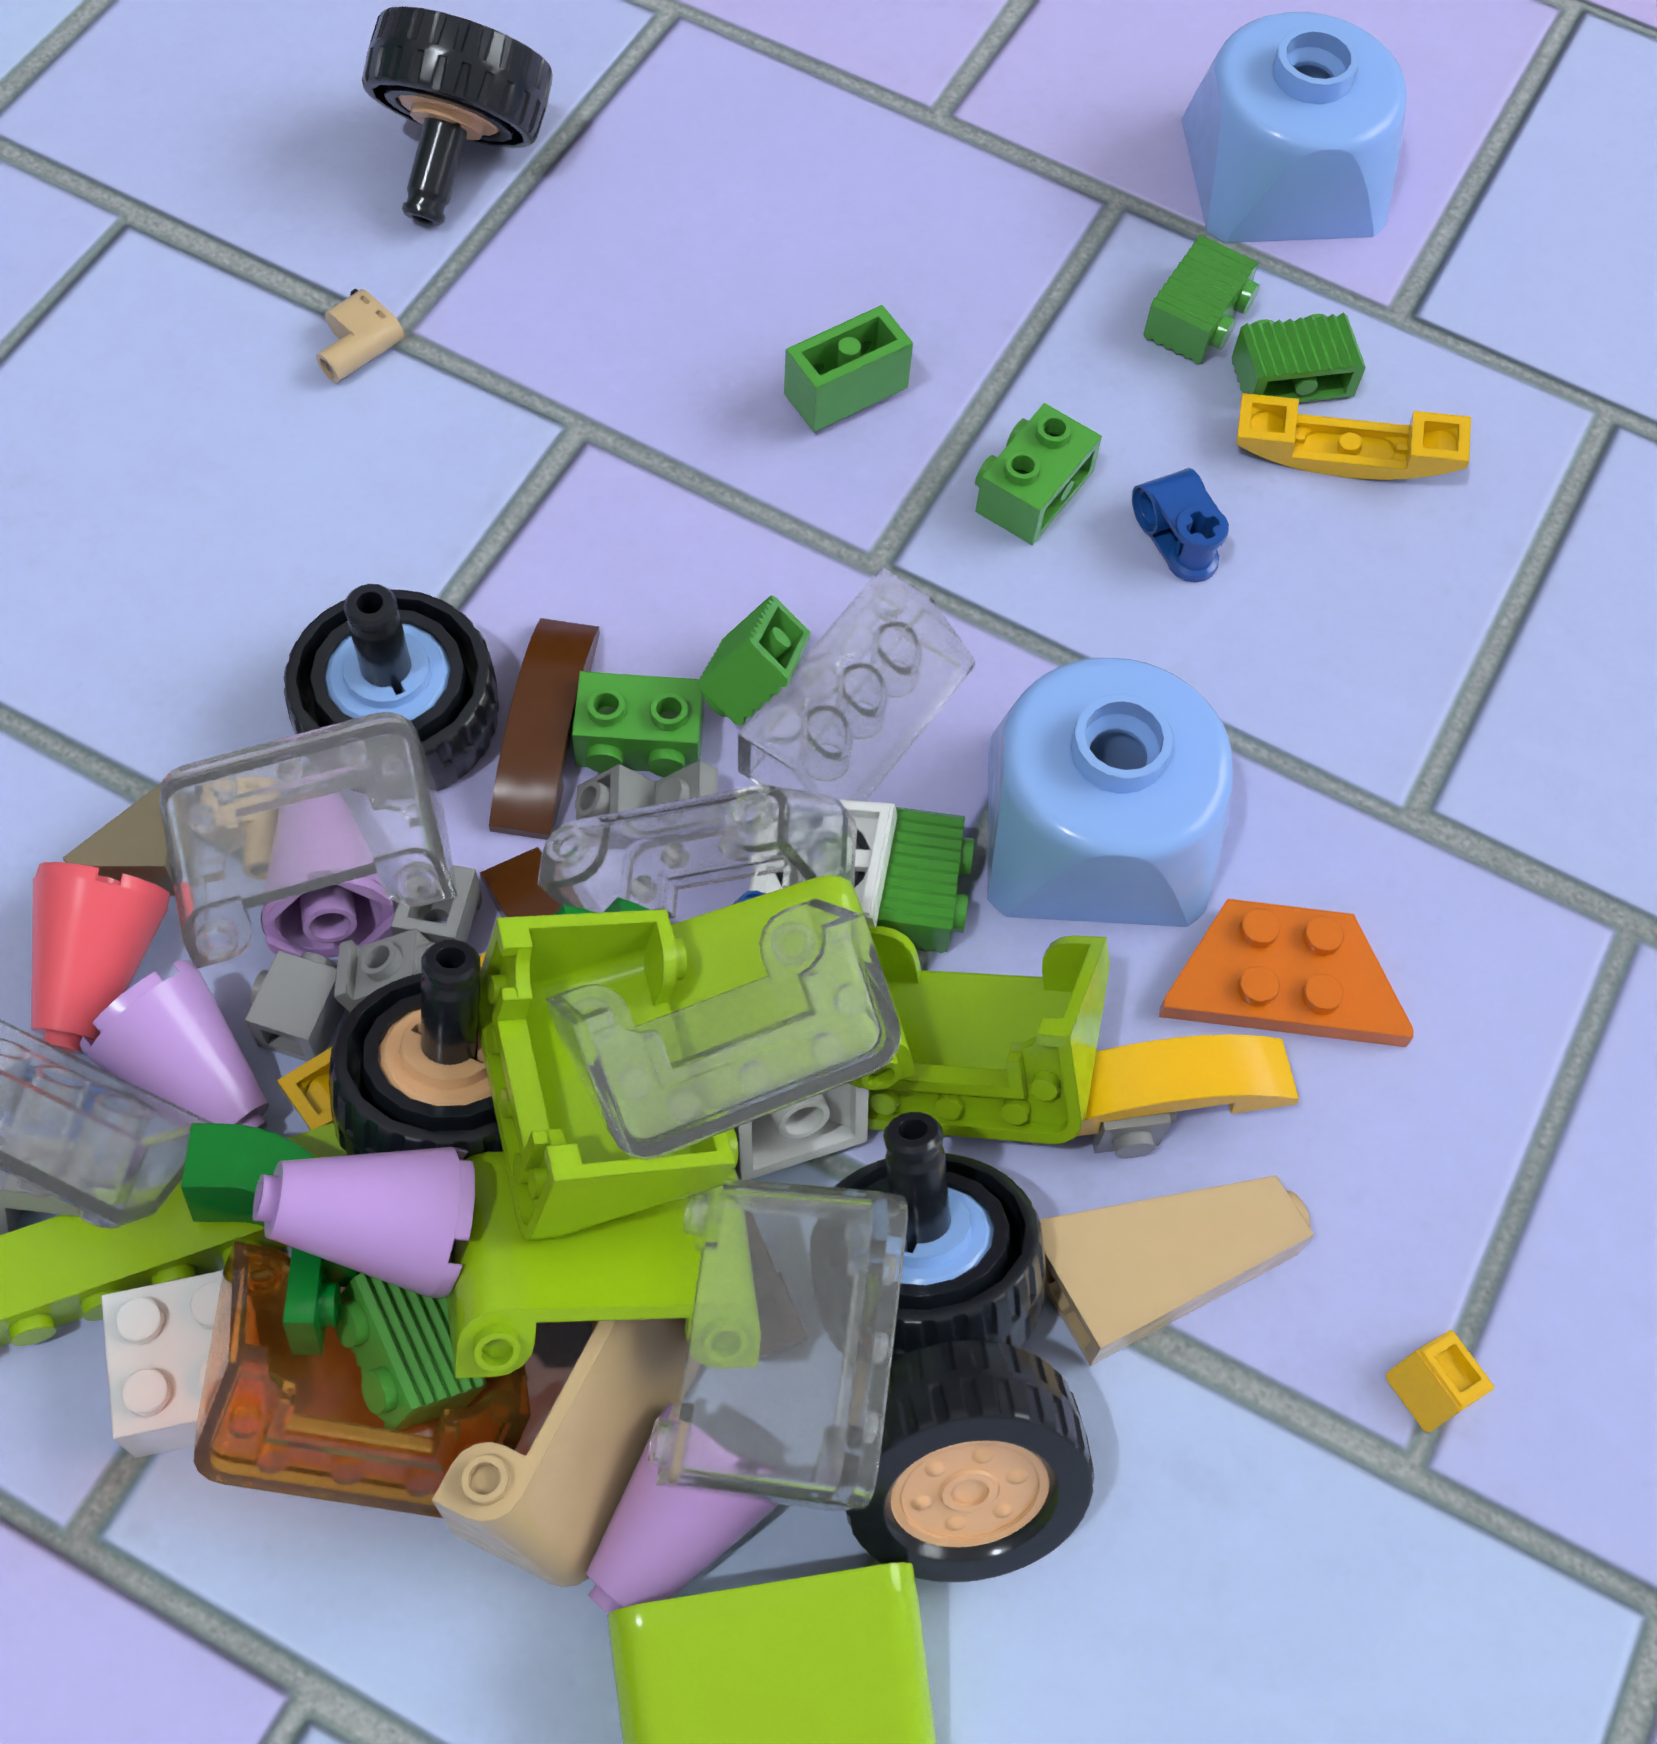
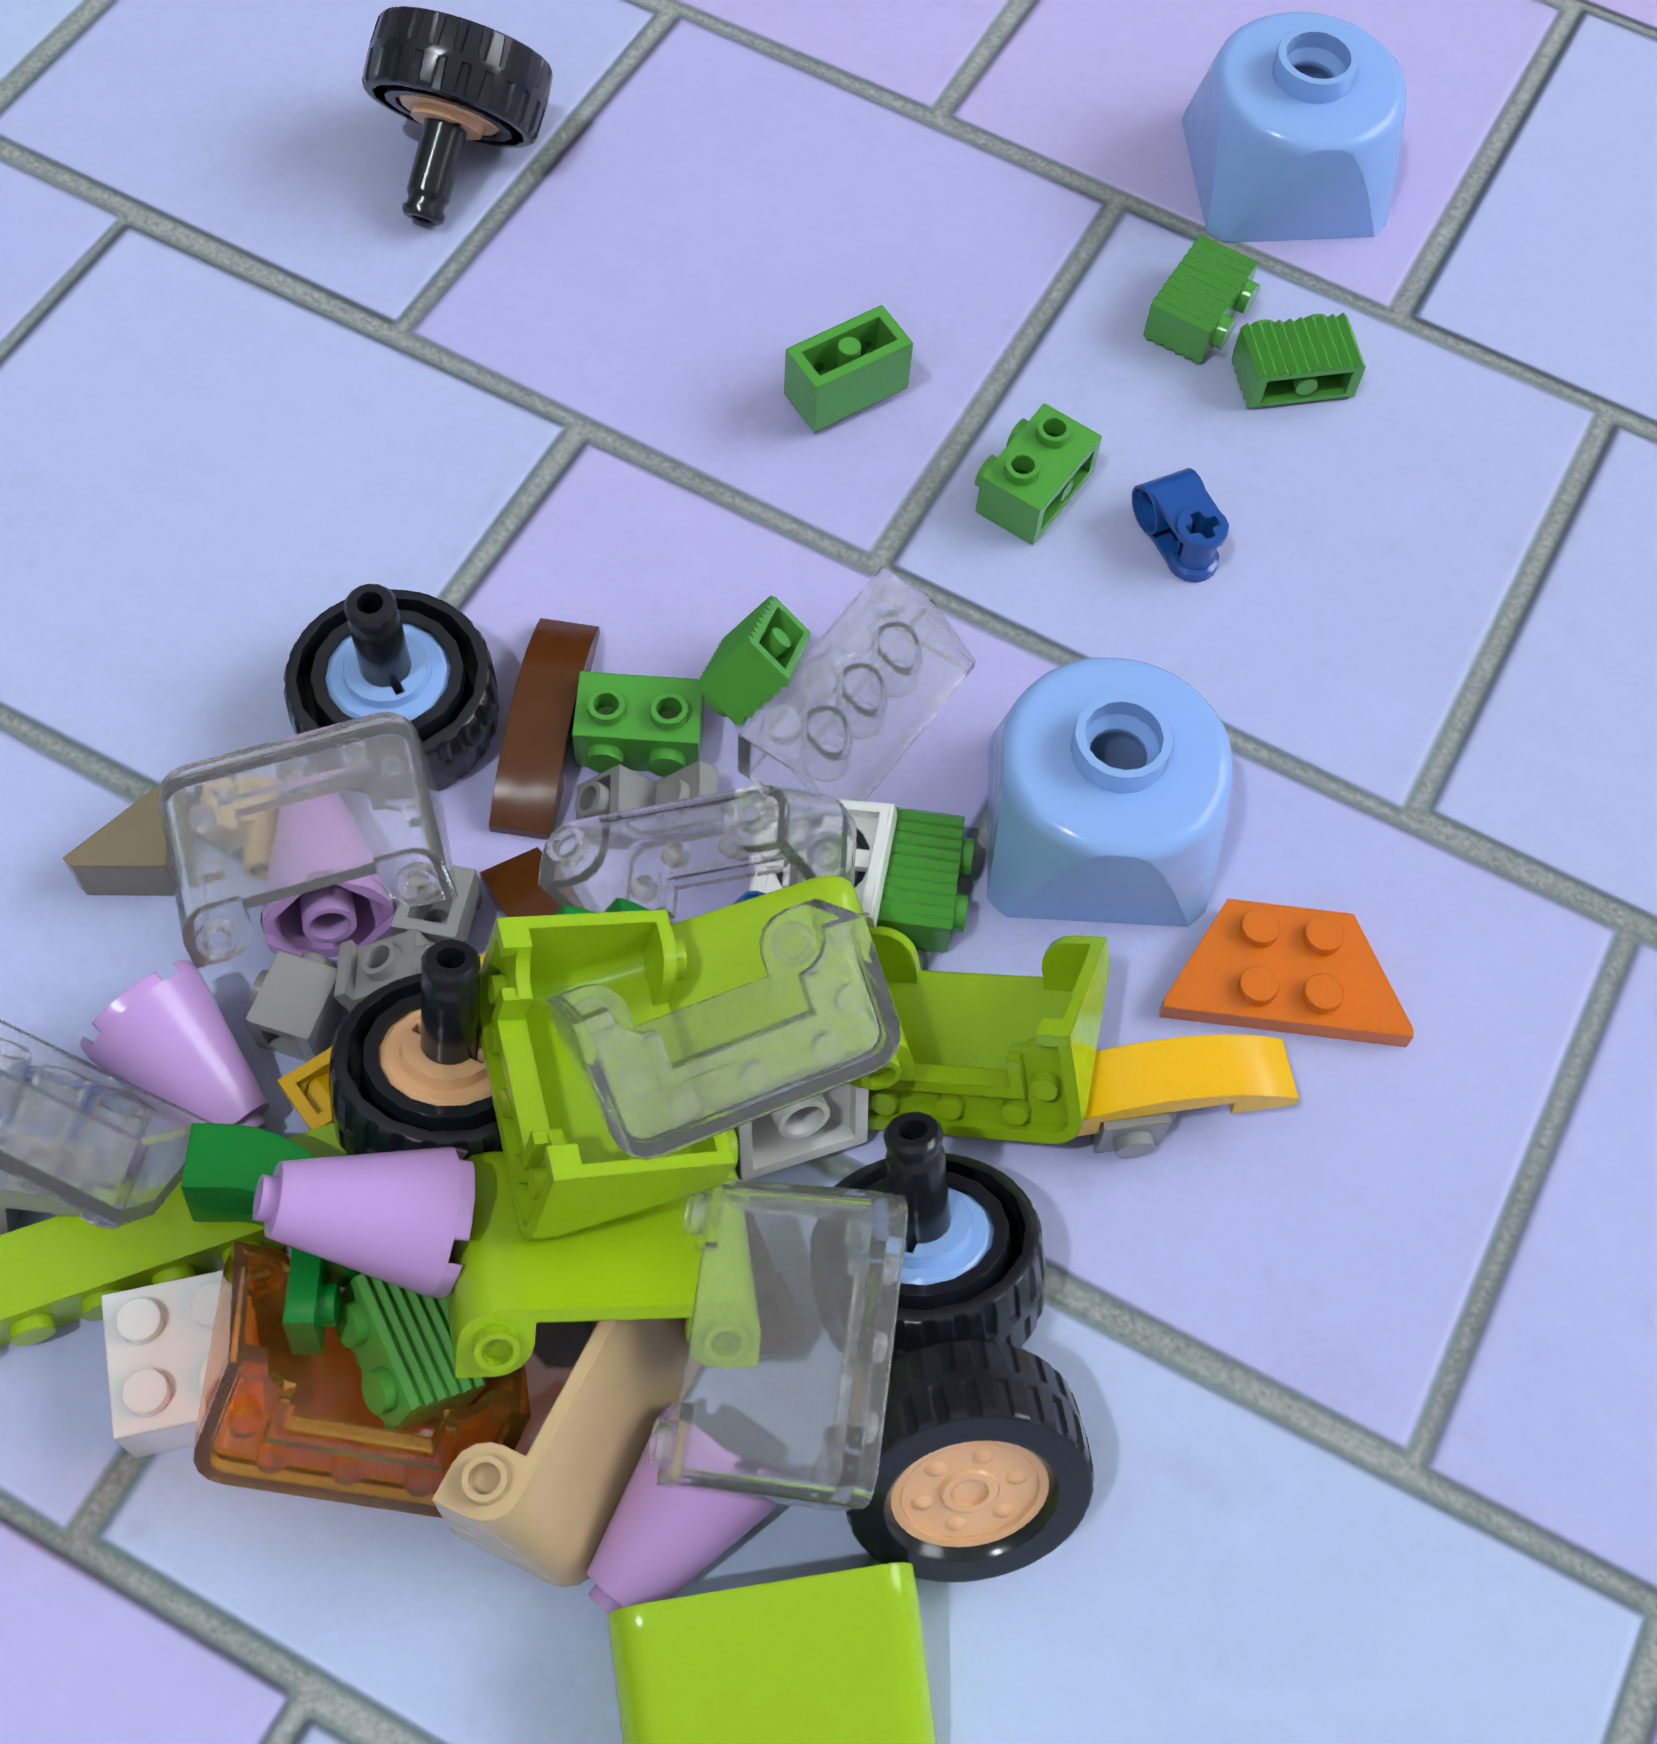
(86, 946): coral cone -> none
(363, 333): tan piece -> none
(1156, 1259): tan slope -> none
(1351, 447): yellow slope -> none
(1439, 1381): yellow slope -> none

